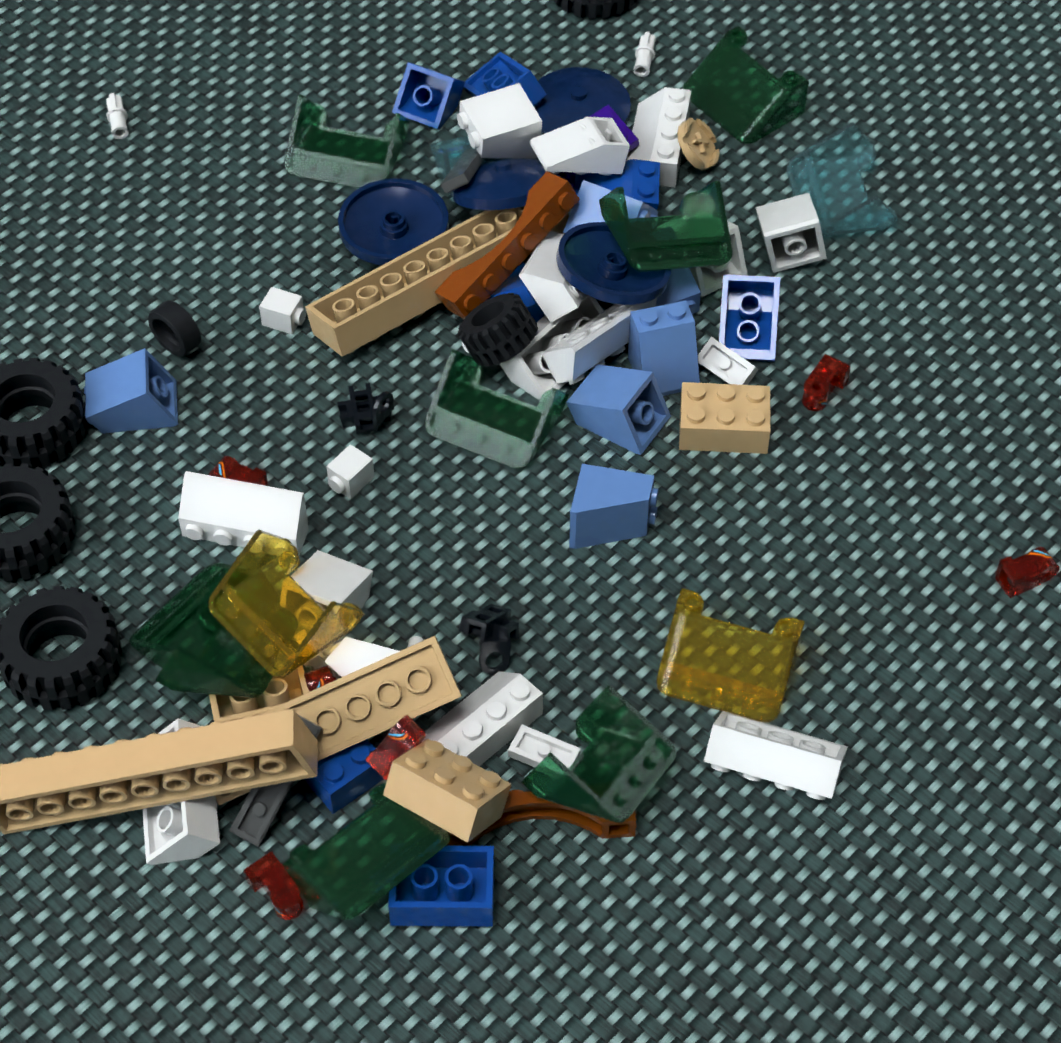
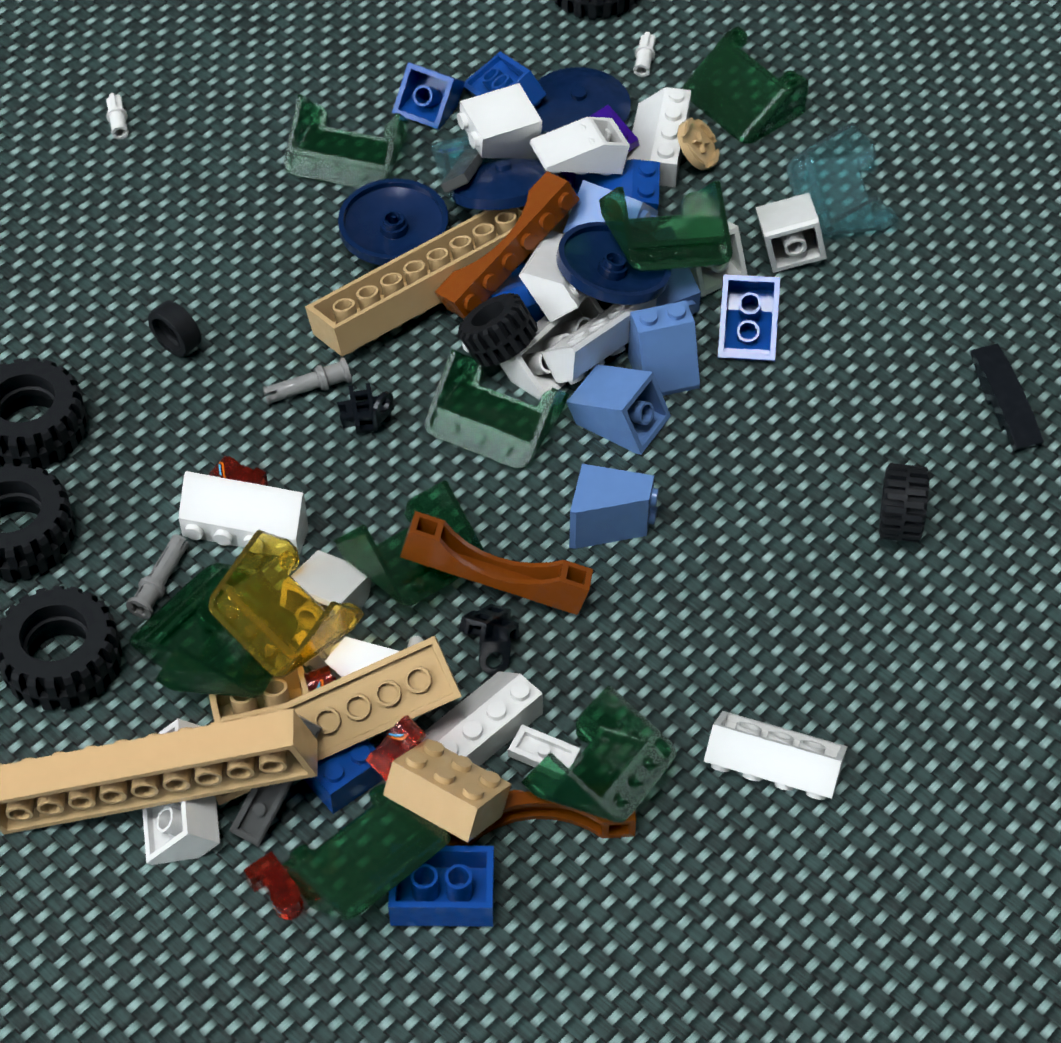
(131, 395): medium blue slope -> none
(153, 586): none -> light grey pin
(282, 310): white brick -> none
(320, 378): none -> light grey pin
(350, 471): white brick -> none
(398, 577): none -> clear green windscreen
(438, 546): none -> dark orange arch
(724, 418): tan brick -> none
(726, 363): white plate -> none
(727, 663): clear yellow windscreen -> none
(823, 380): clear red leg -> none
(904, 502): none -> black tyre
(1007, 397): none -> black slope
(1026, 571): clear red leg -> none

